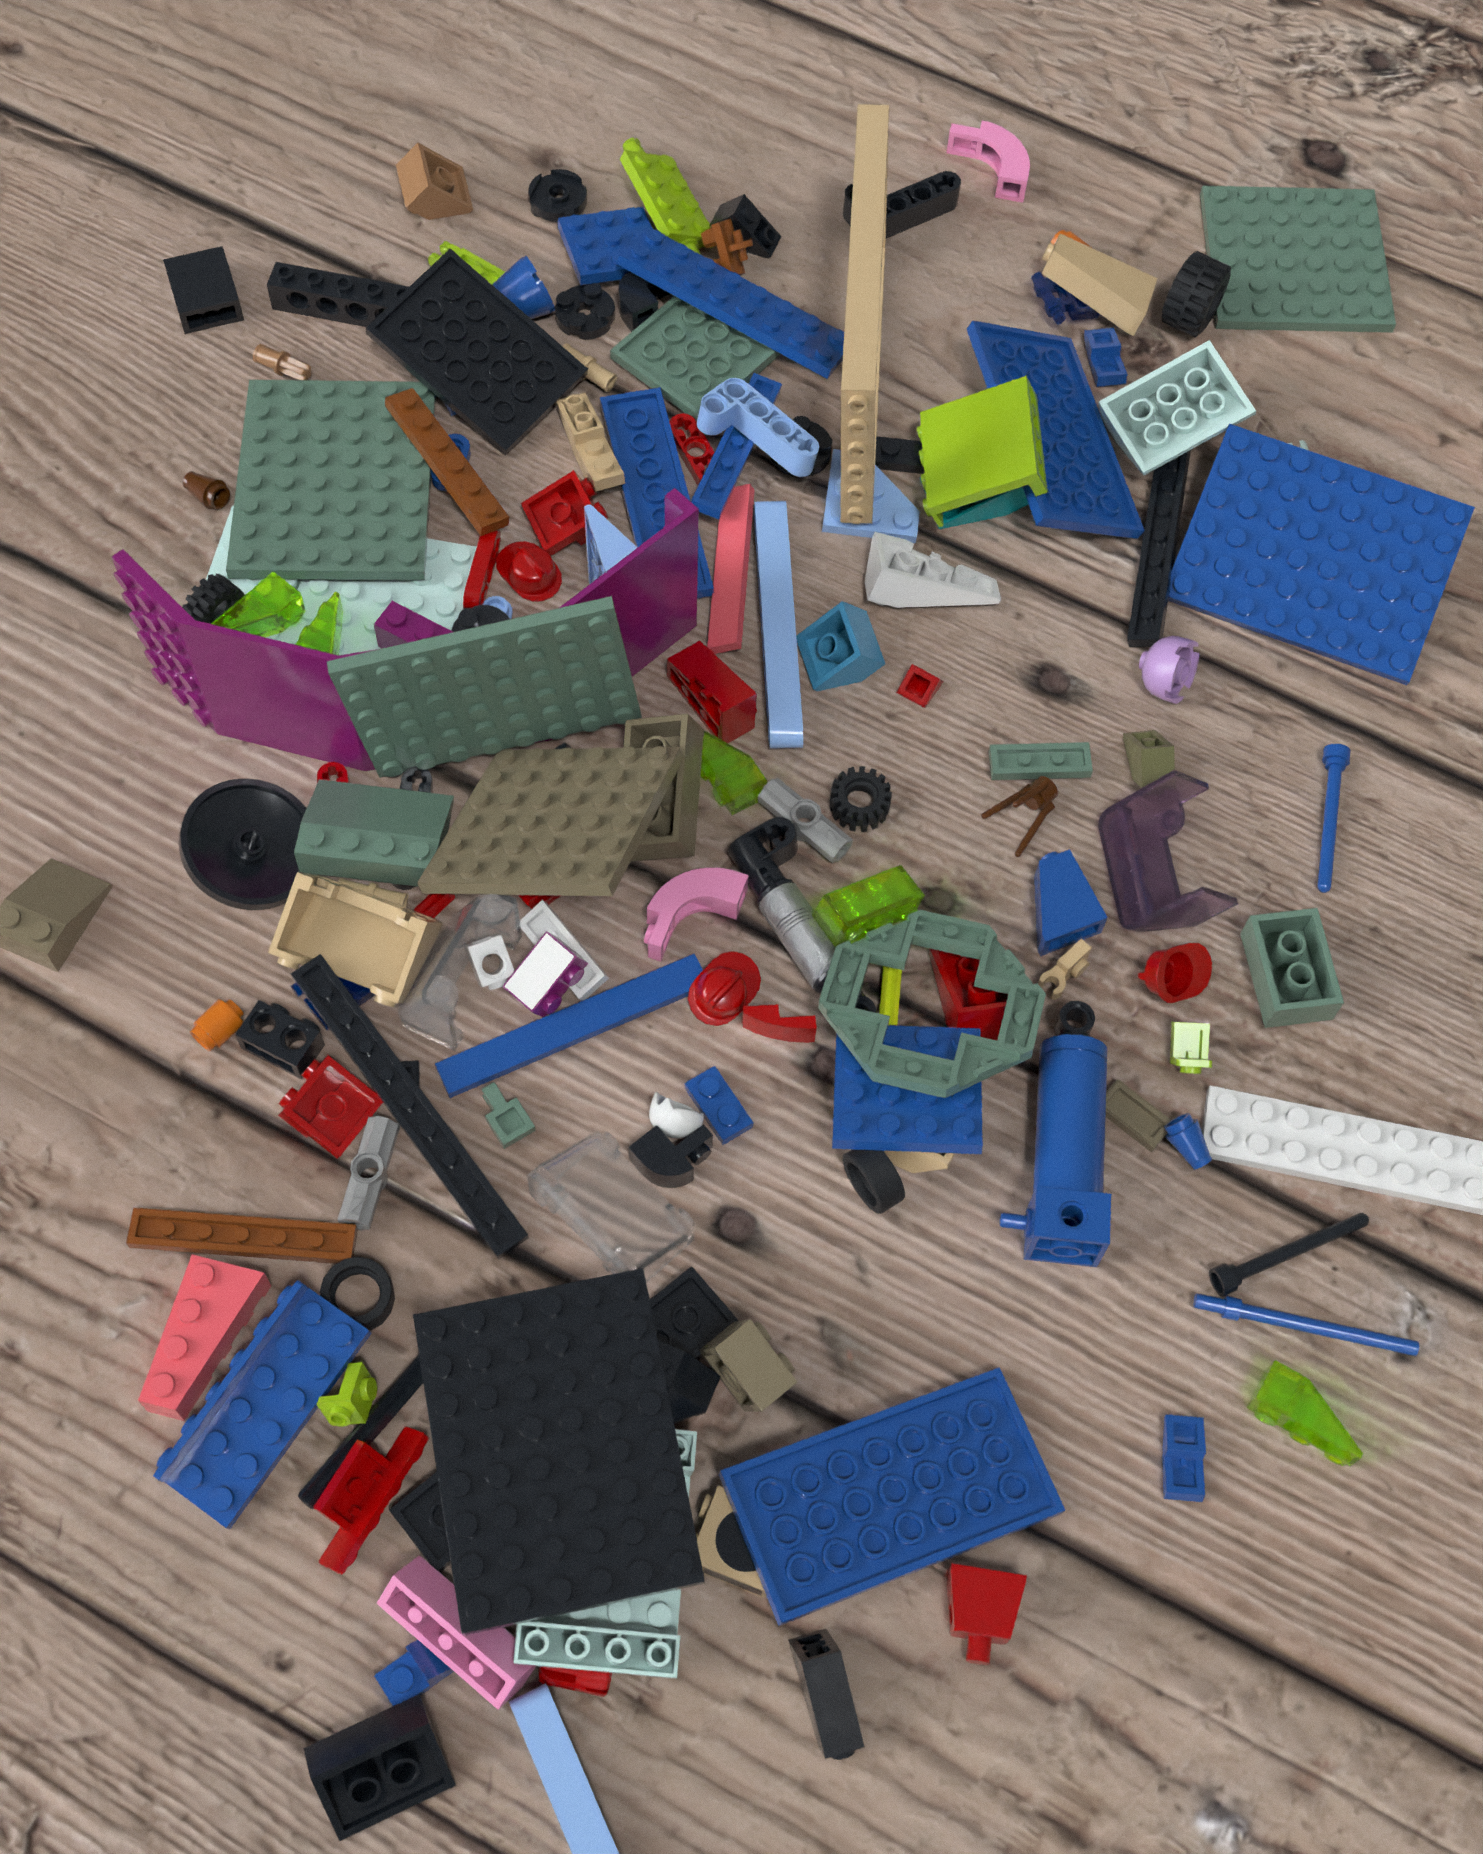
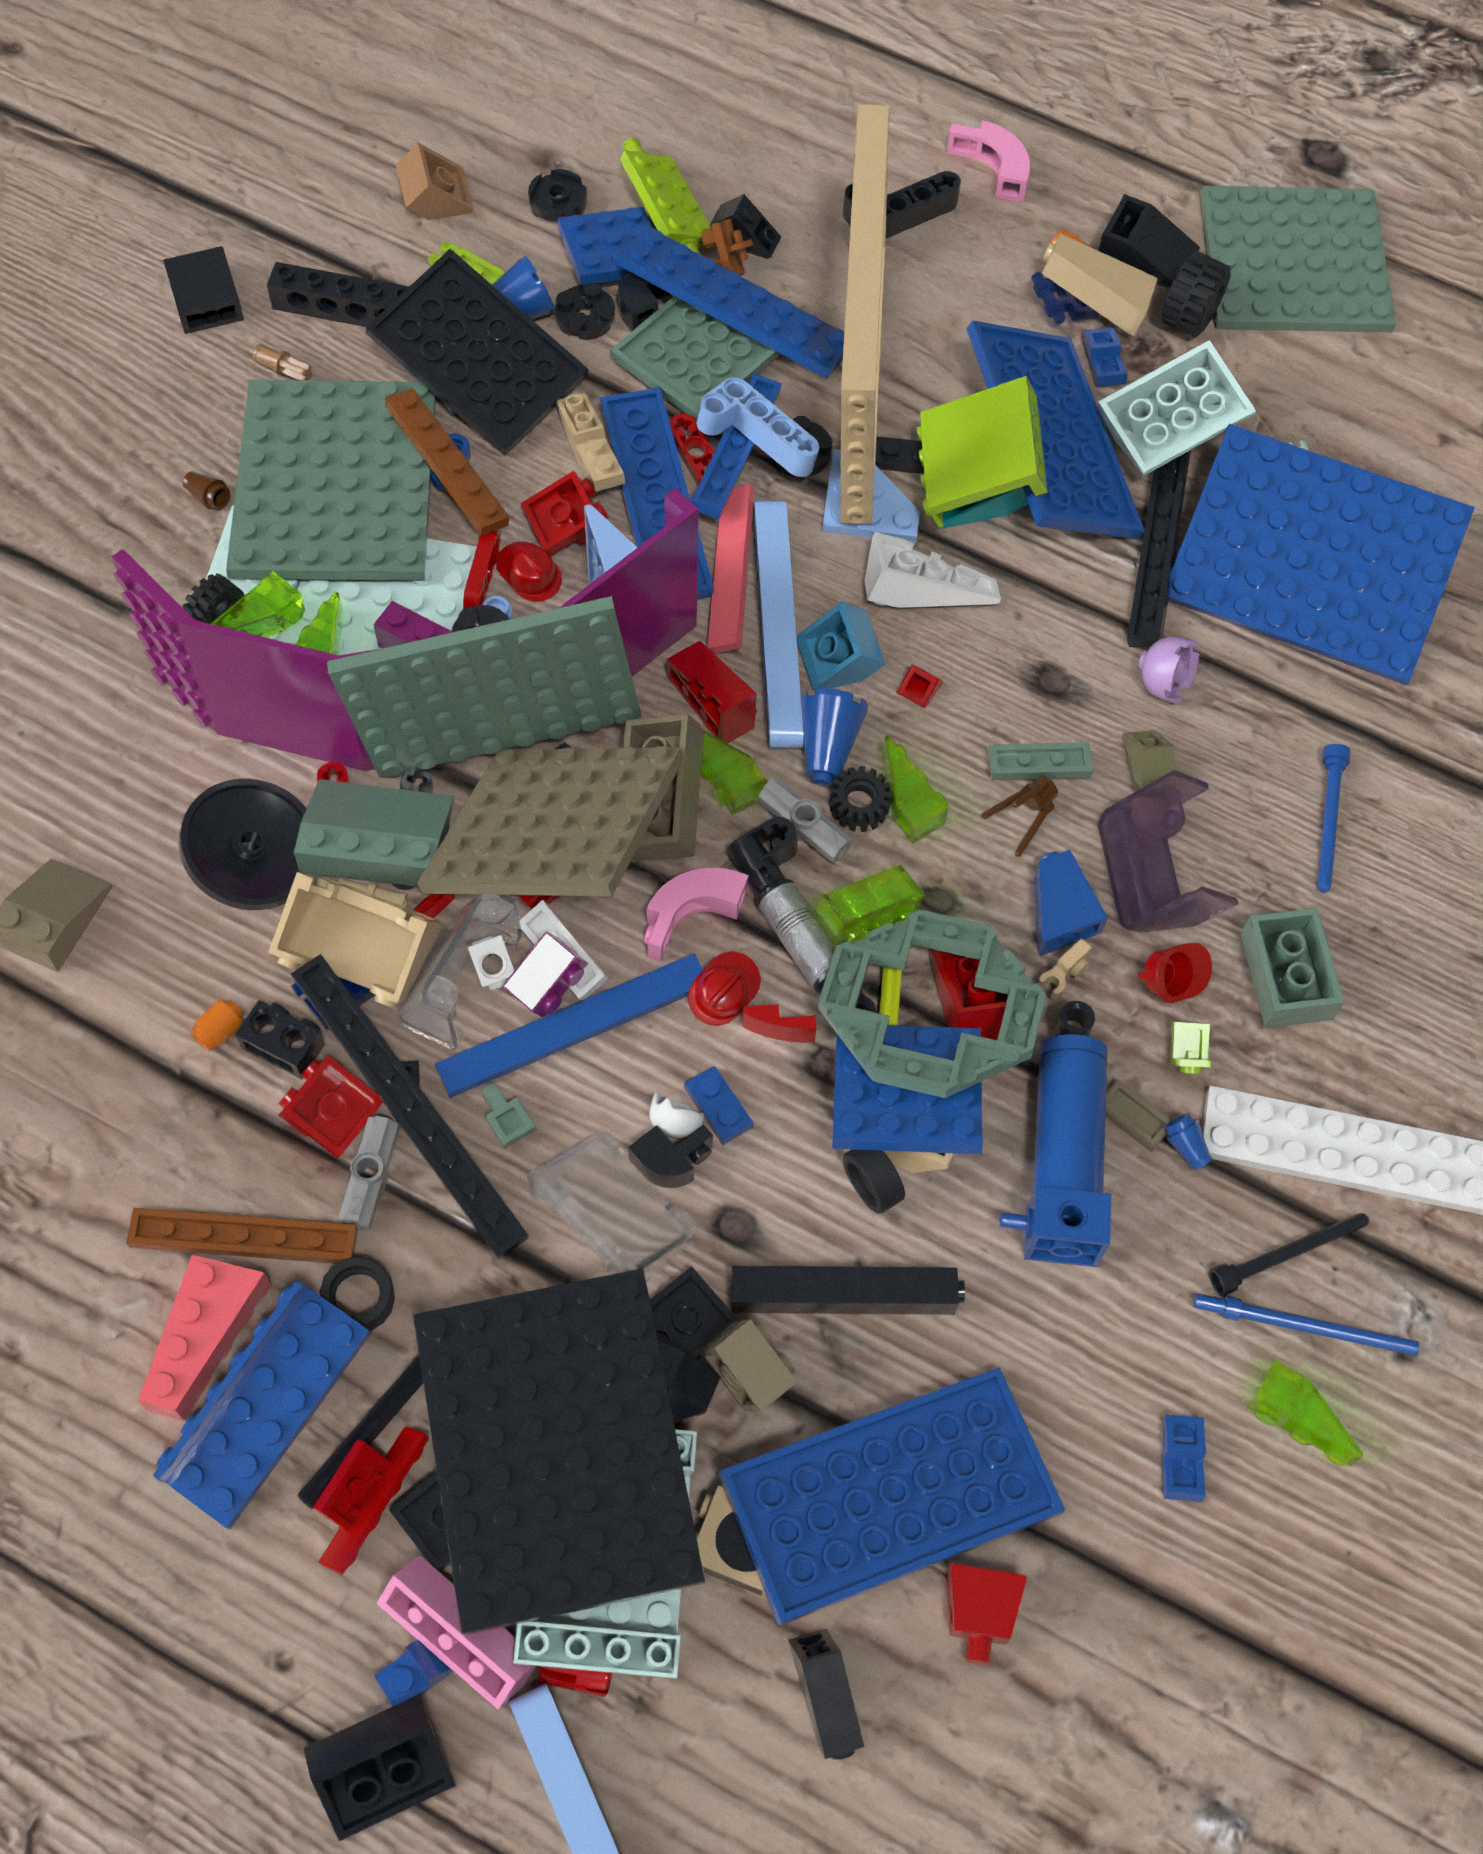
(354, 1398): lime bracket -> none
(596, 373): tan pin -> none
(829, 731): none -> blue cone
(846, 1290): none -> black brick
(913, 802): none -> clear neon green slope
(1146, 240): none -> black slope

